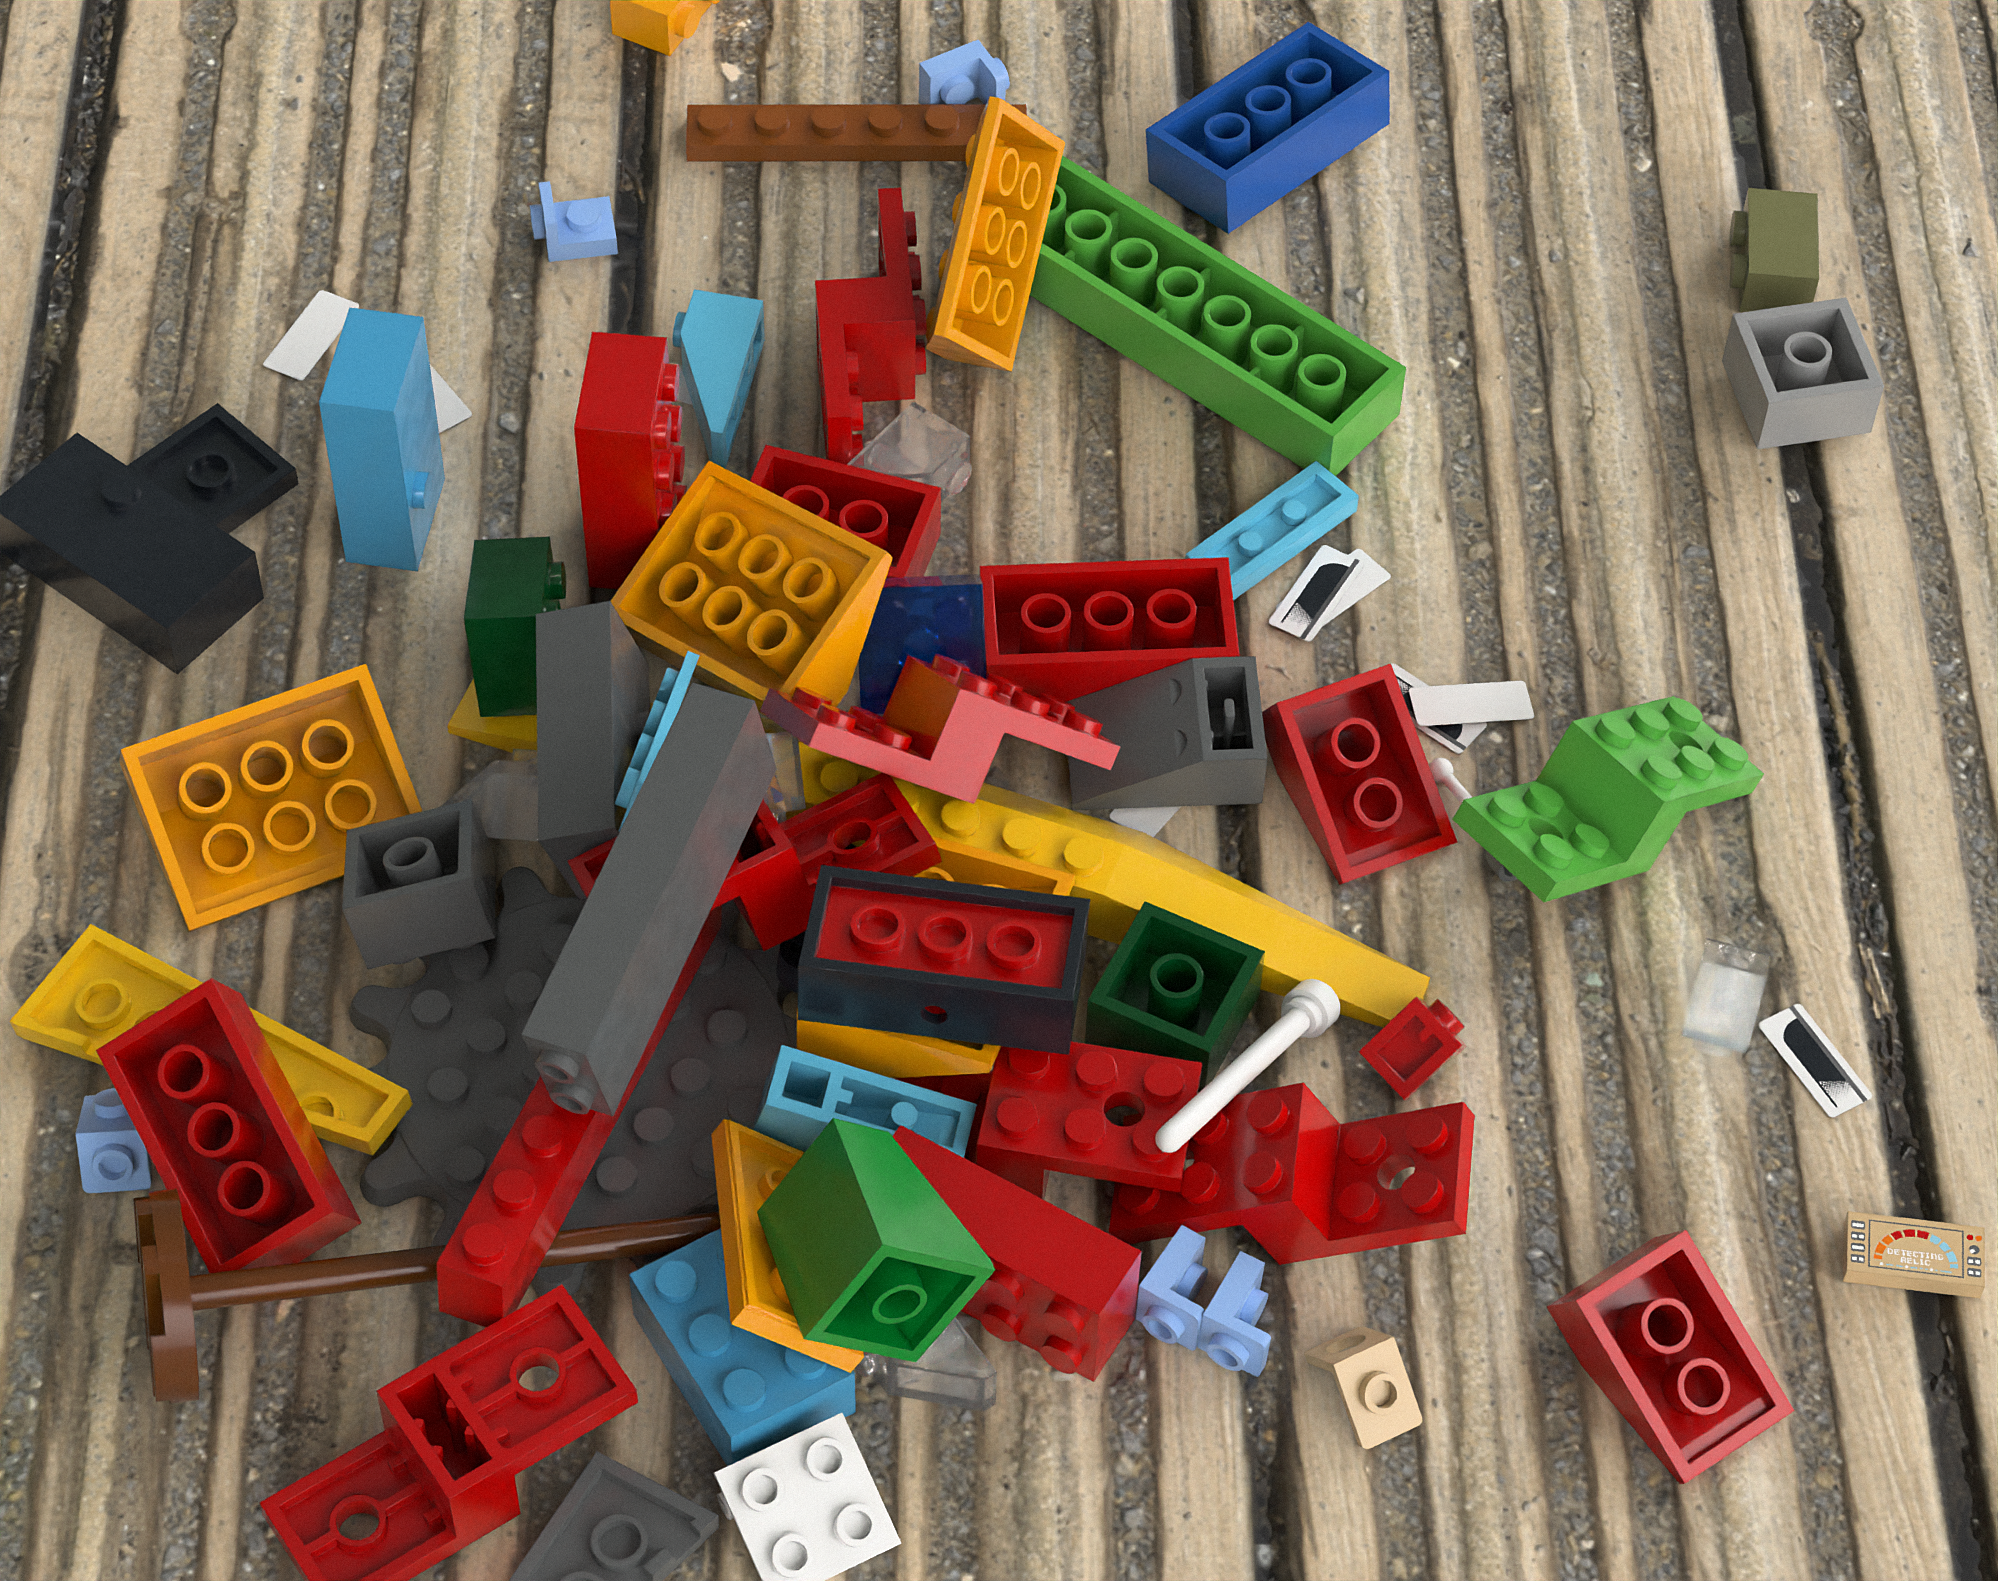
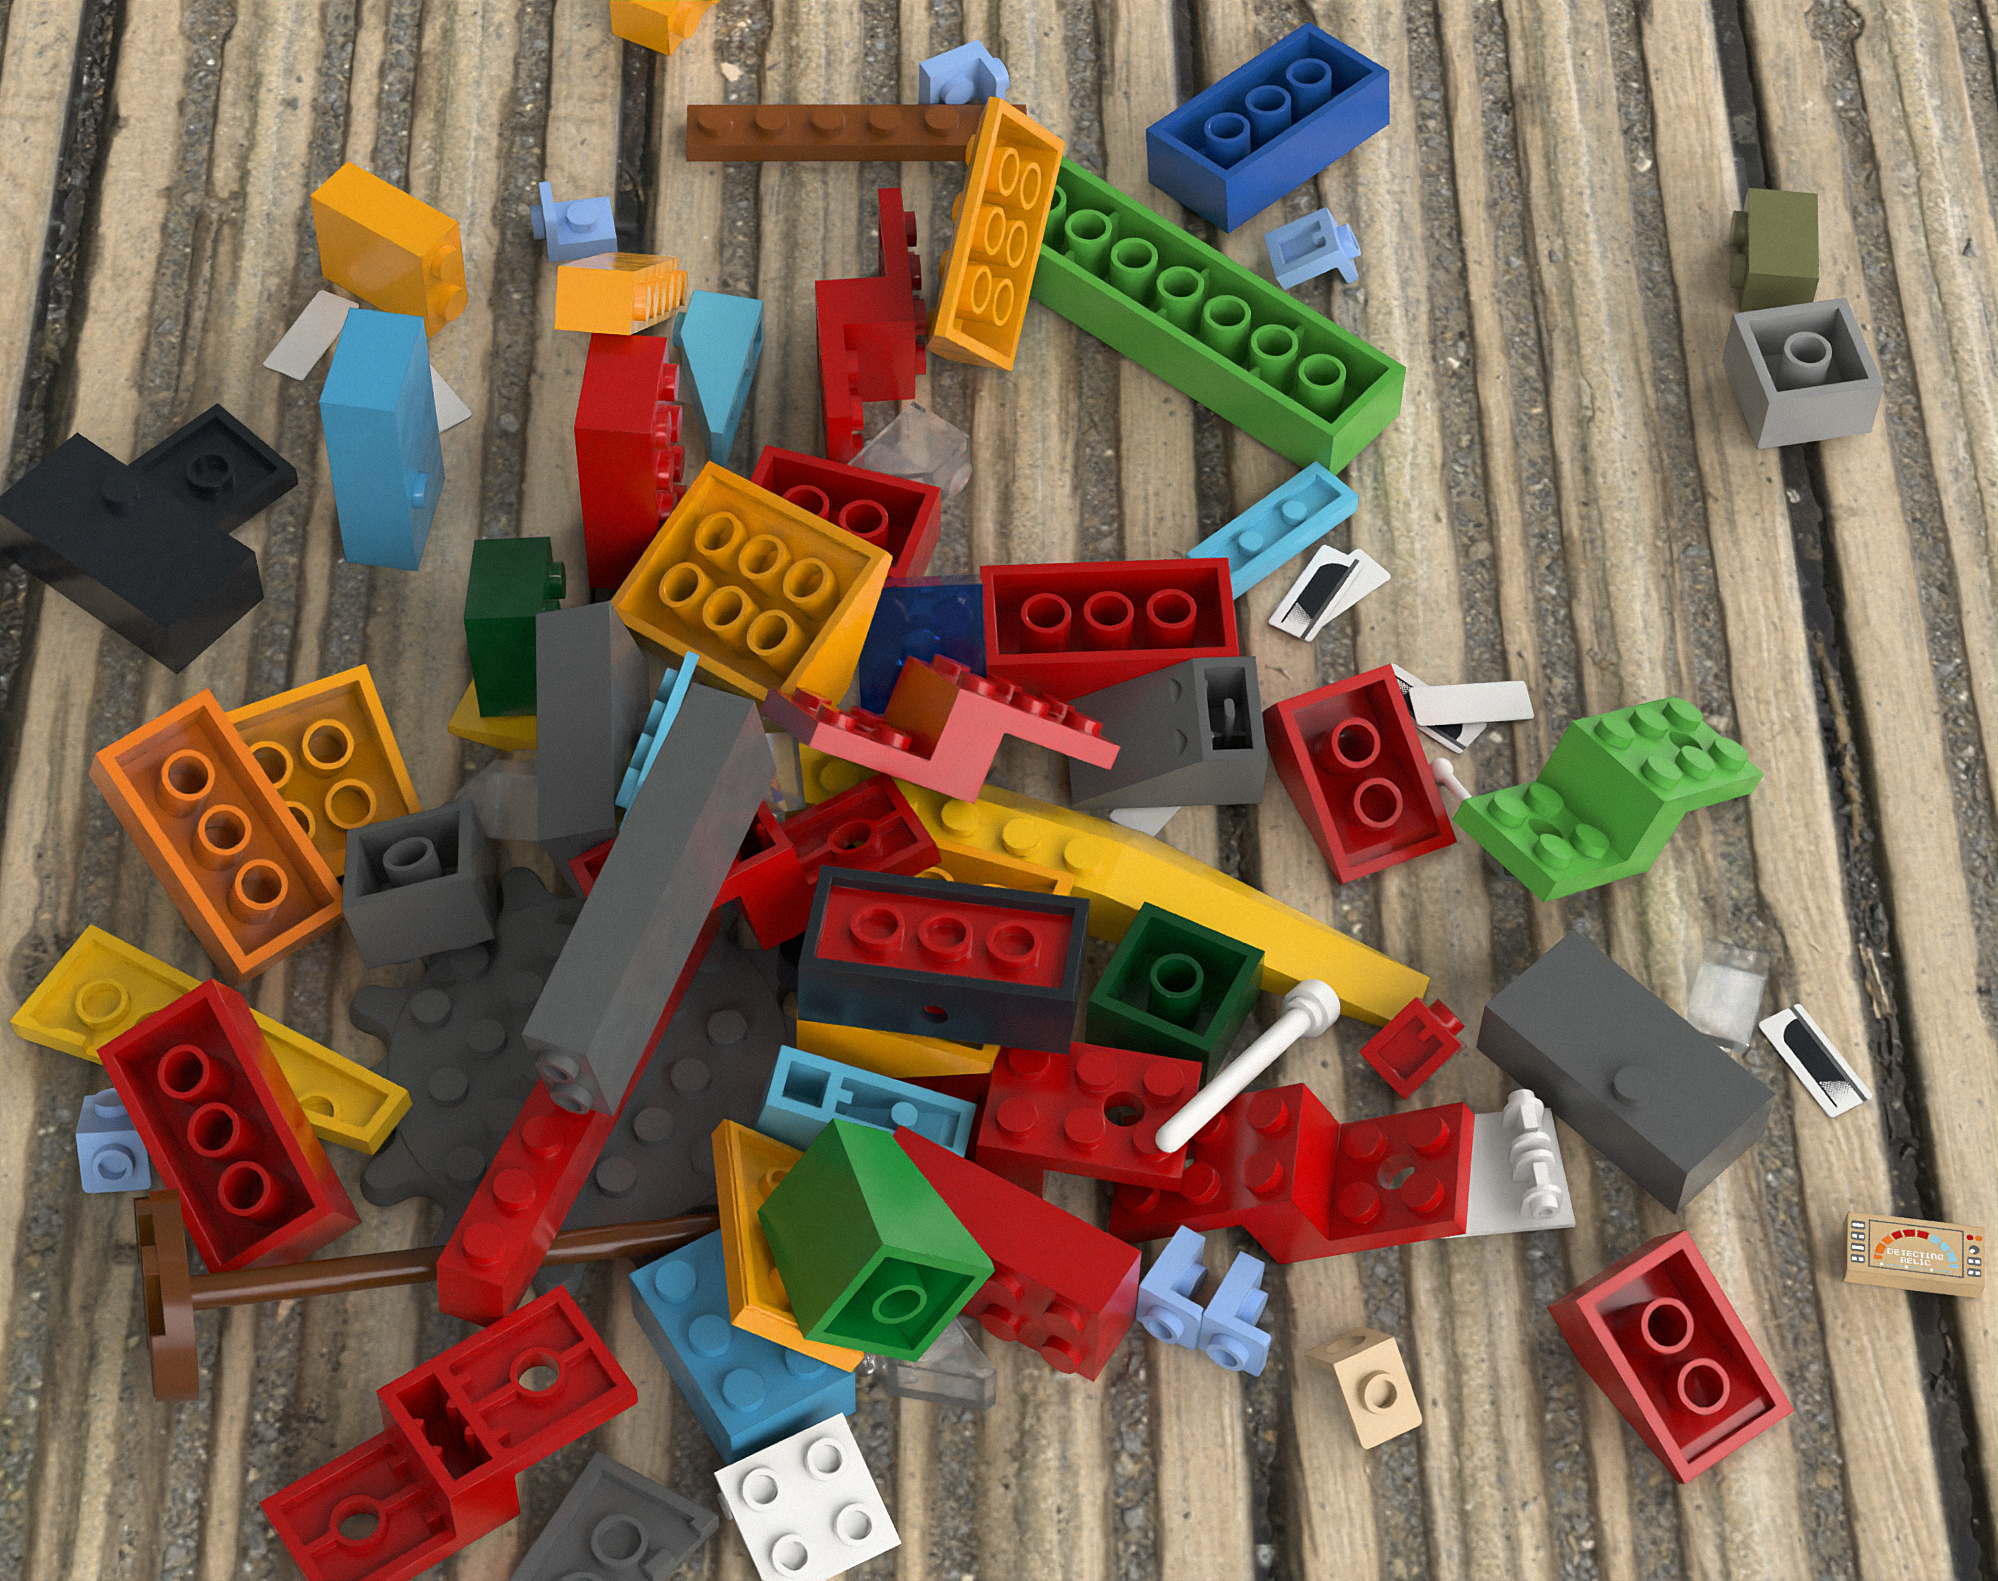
(219, 838): none -> orange brick
(389, 247): none -> light orange brick
(618, 292): none -> light orange brick
(1312, 248): none -> light blue bracket
(1517, 1171): none -> white hinge
(1625, 1071): none -> dark grey brick

